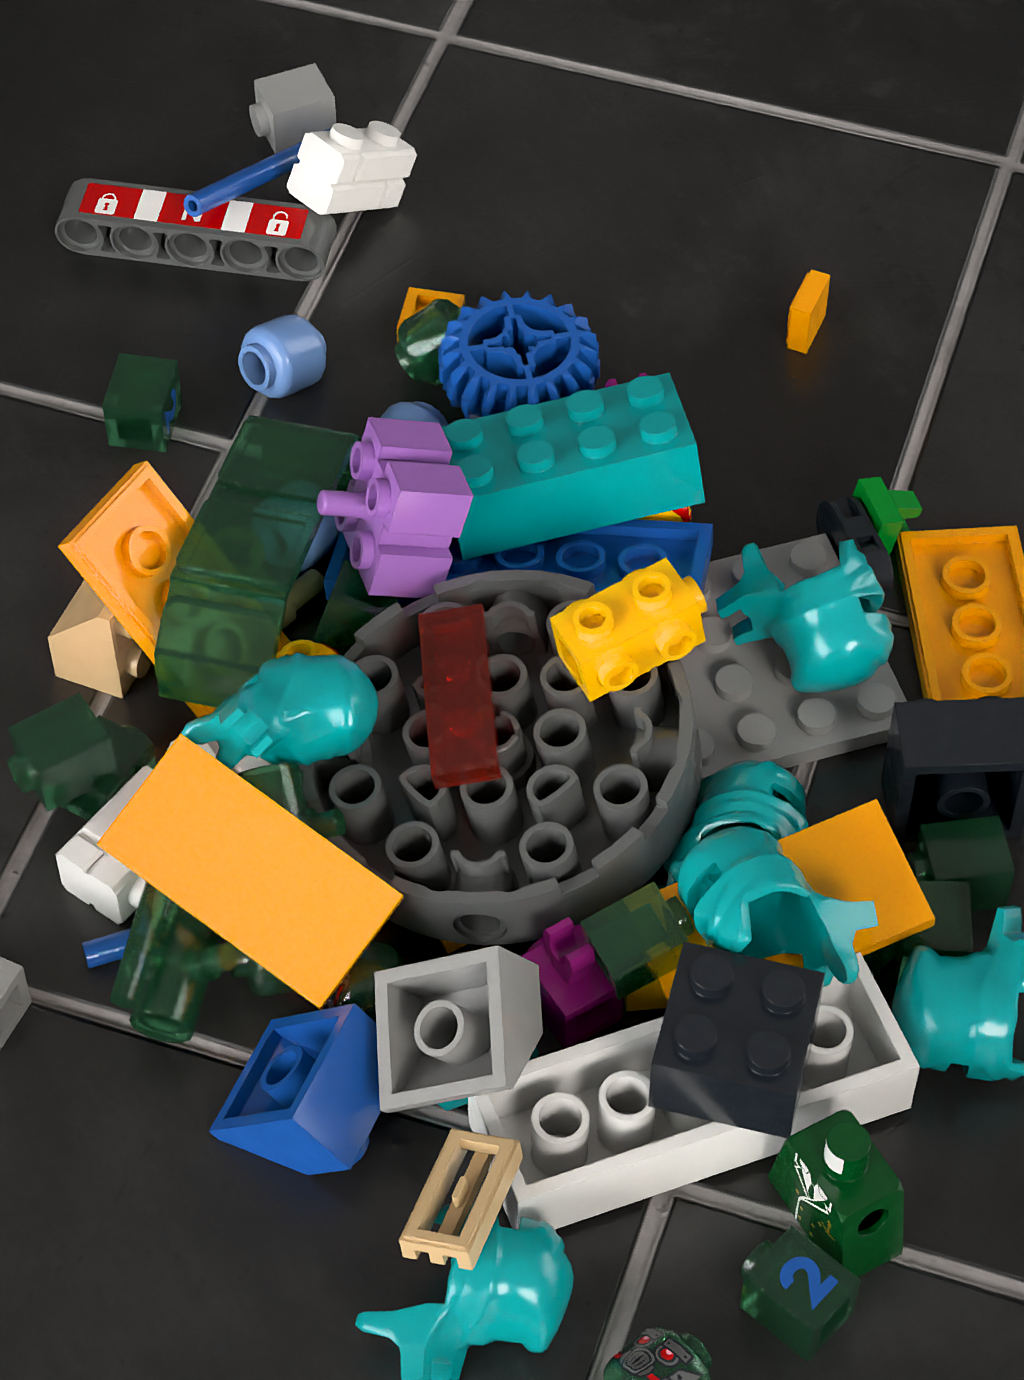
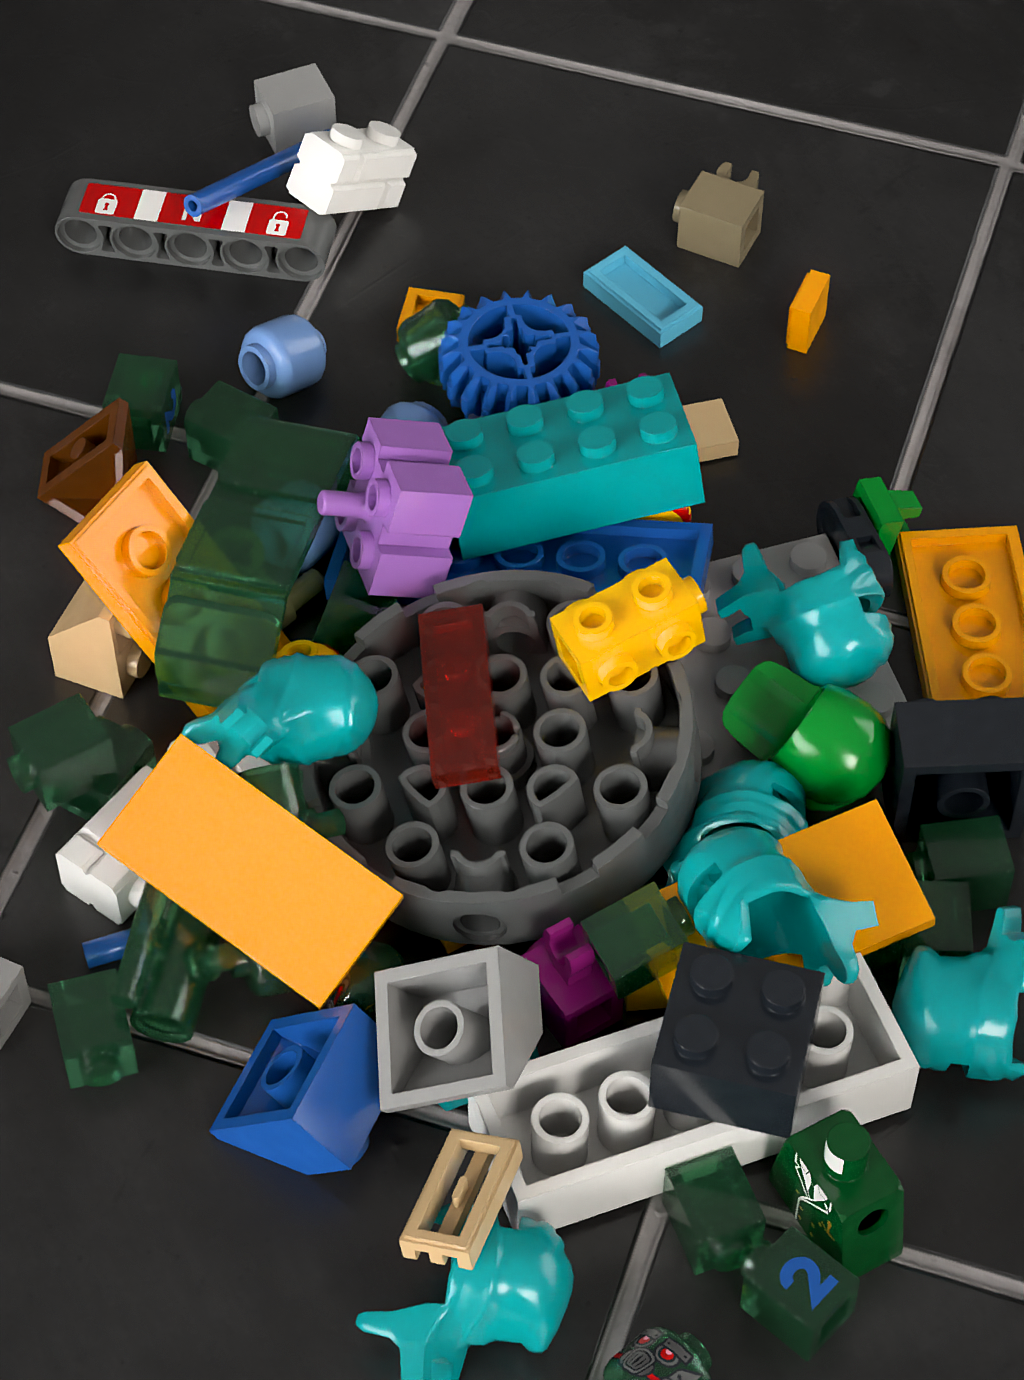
(88, 462): none -> reddish brown slope
(92, 1030): none -> clear green brick
(216, 420): none -> clear green brick
(642, 296): none -> medium azure tile
(712, 429): none -> tan tile
(713, 1211): none -> clear green brick
(720, 215): none -> dark tan brick
(817, 733): none -> green piece

